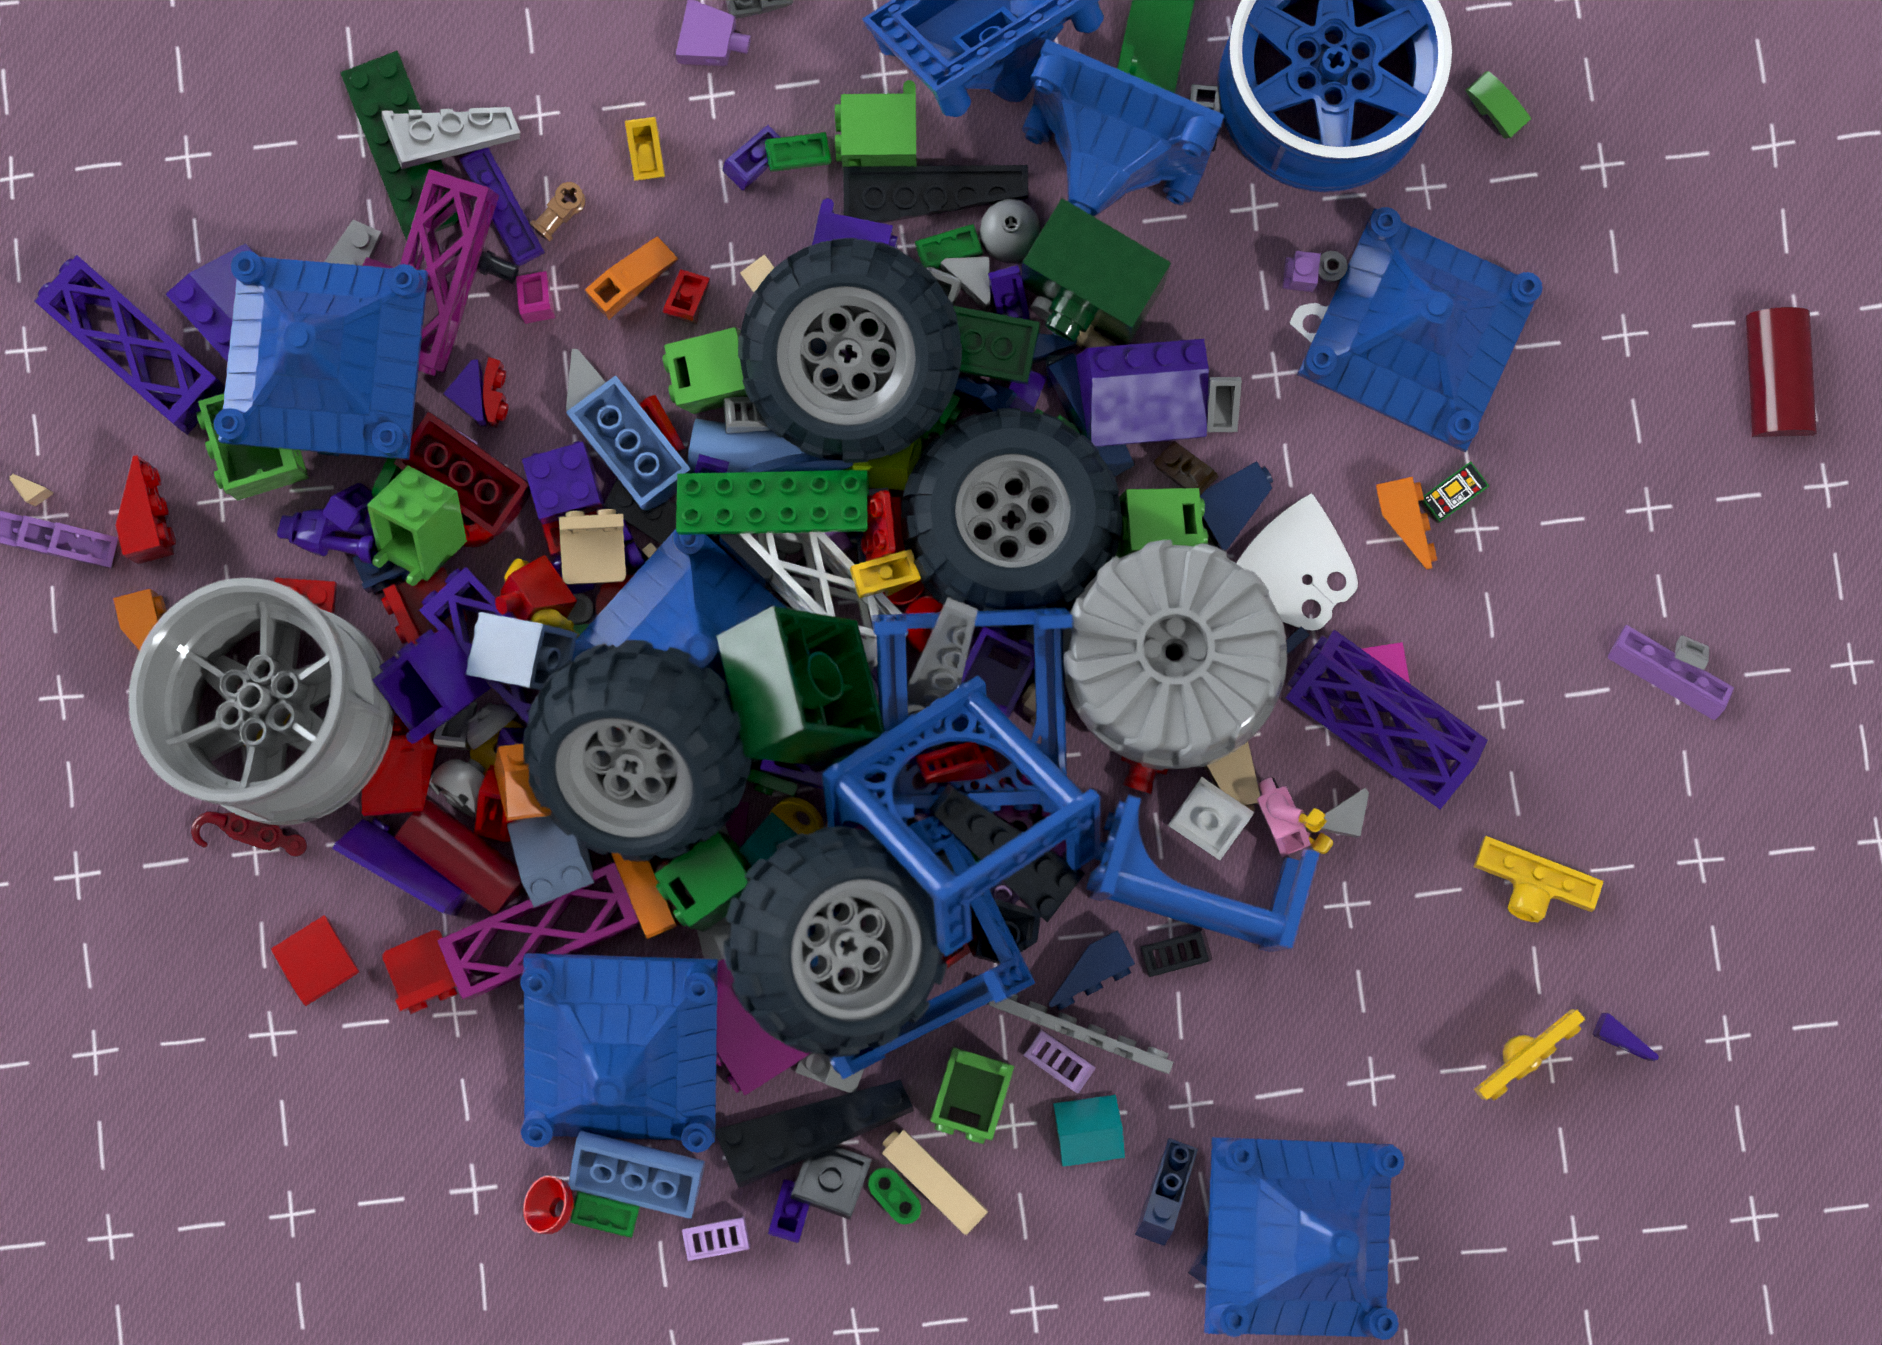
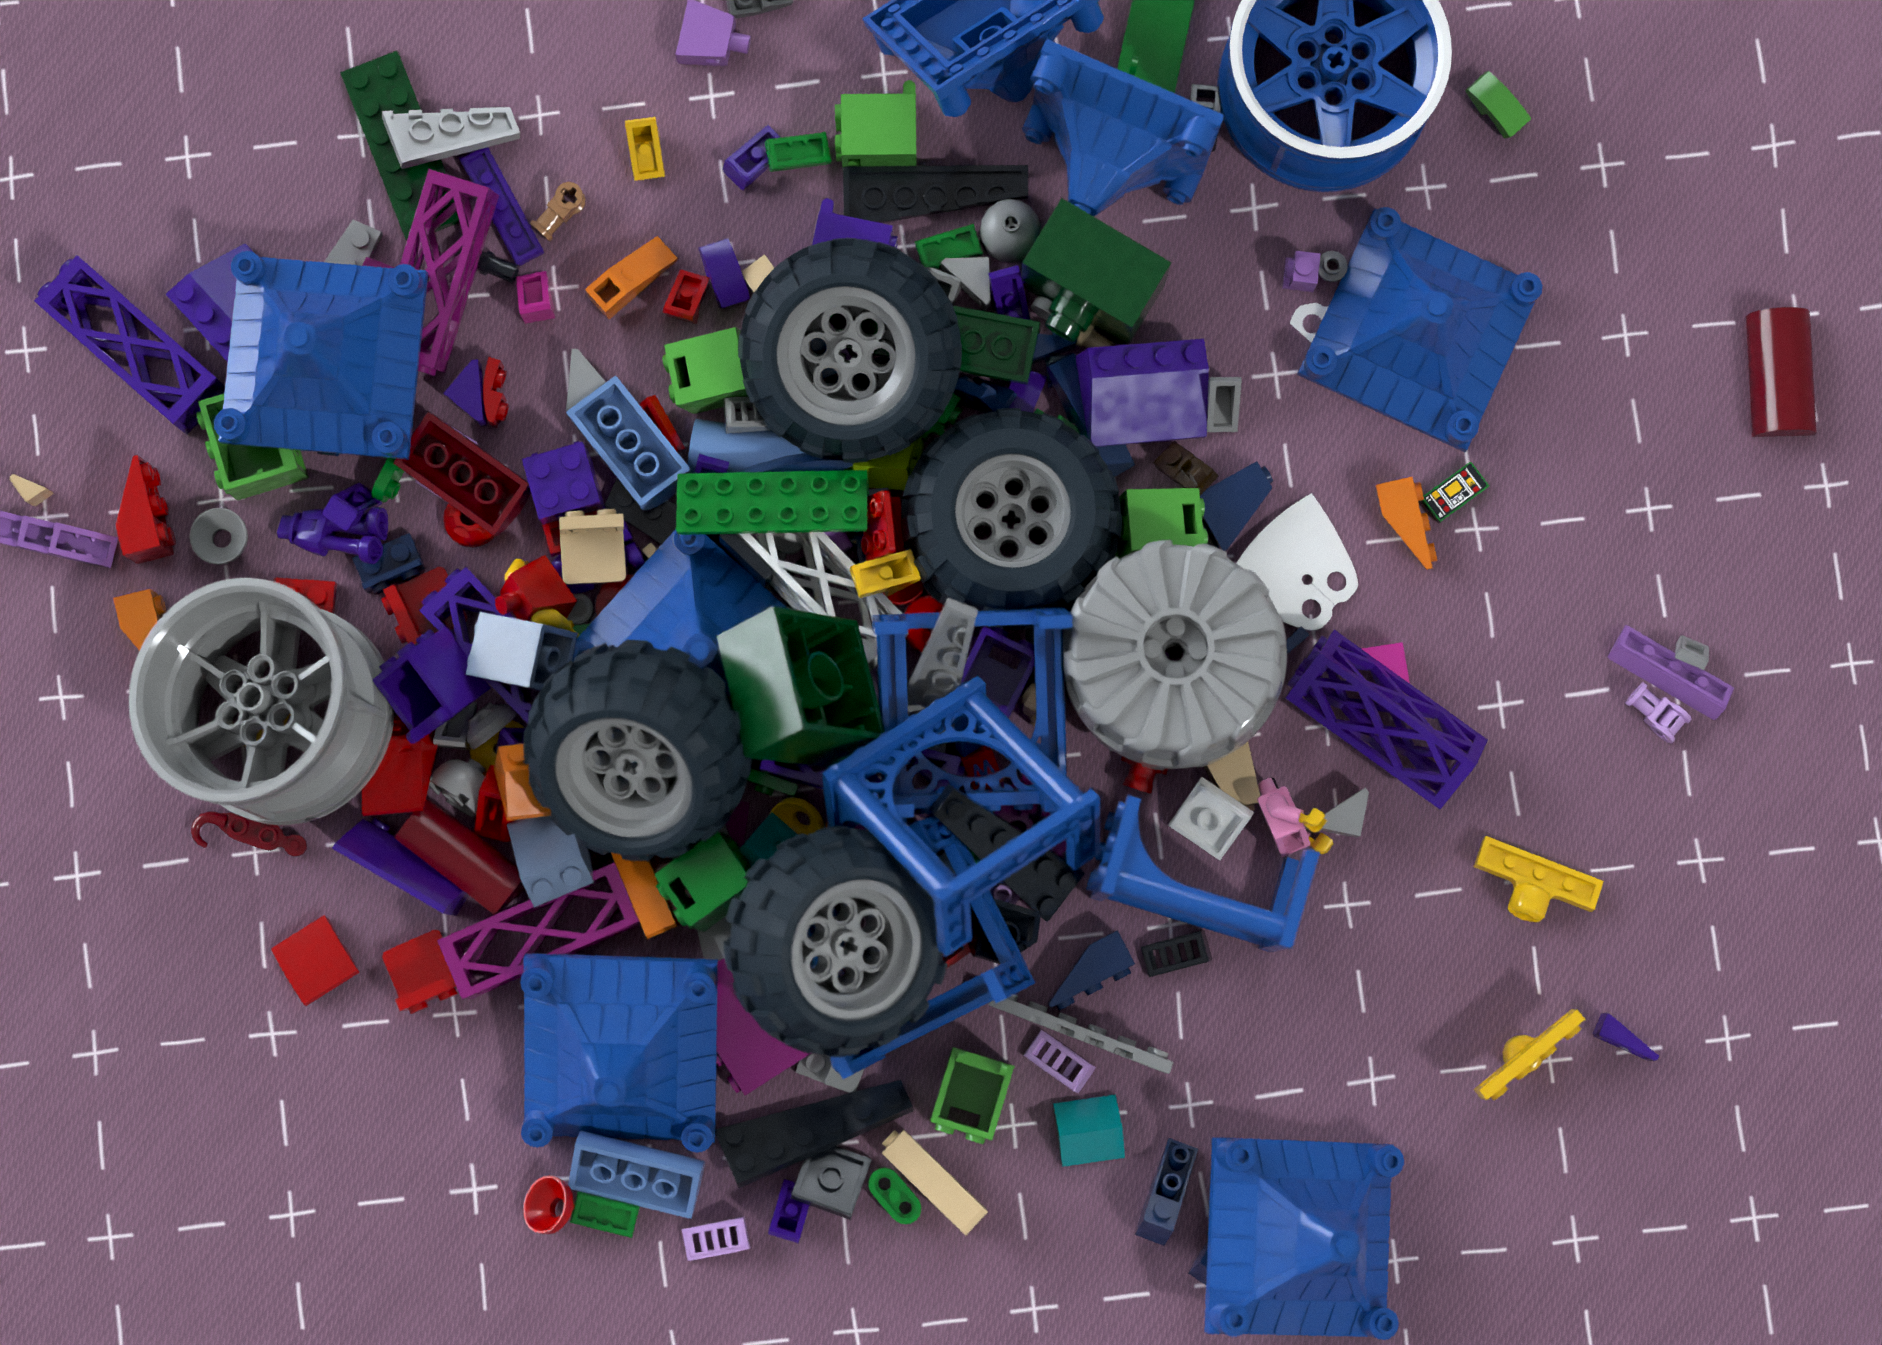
(205, 529): none -> light grey piece
(416, 524): bright green container -> none
(724, 272): none -> dark purple slope
(967, 755): red slope -> none
(1659, 713): none -> lavender connector

